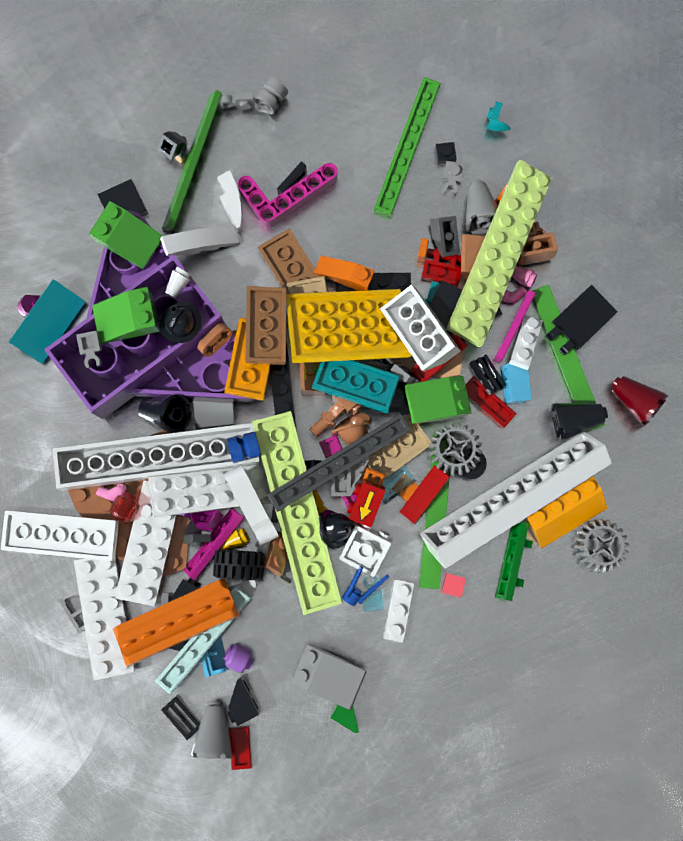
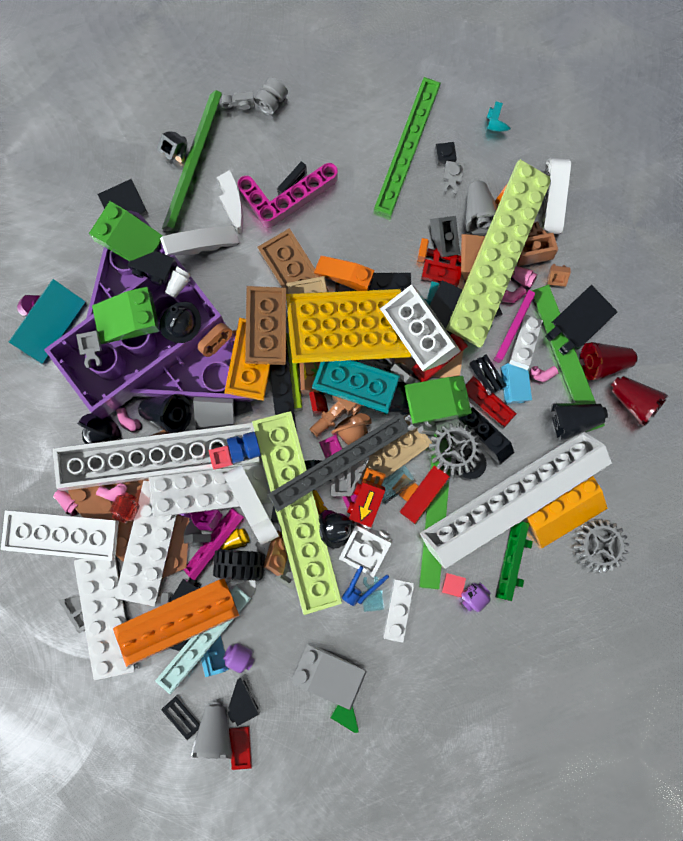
(66, 503): none -> bright pink cone
(97, 429): none -> black helmet
(127, 422): none -> bright pink arm
(154, 266): none -> black slope
(220, 457): none -> coral tile
(242, 408): none -> black plate
(294, 378): none -> lime tile
(318, 403): none -> red slope
(423, 428): none -> light grey plate
(476, 597): none -> medium lavender head
(491, 438): none -> black slope
(541, 375): none -> bright pink arm
(556, 195): none -> white beam
(558, 275): none -> nougat tile
(606, 359): none -> dark red cone

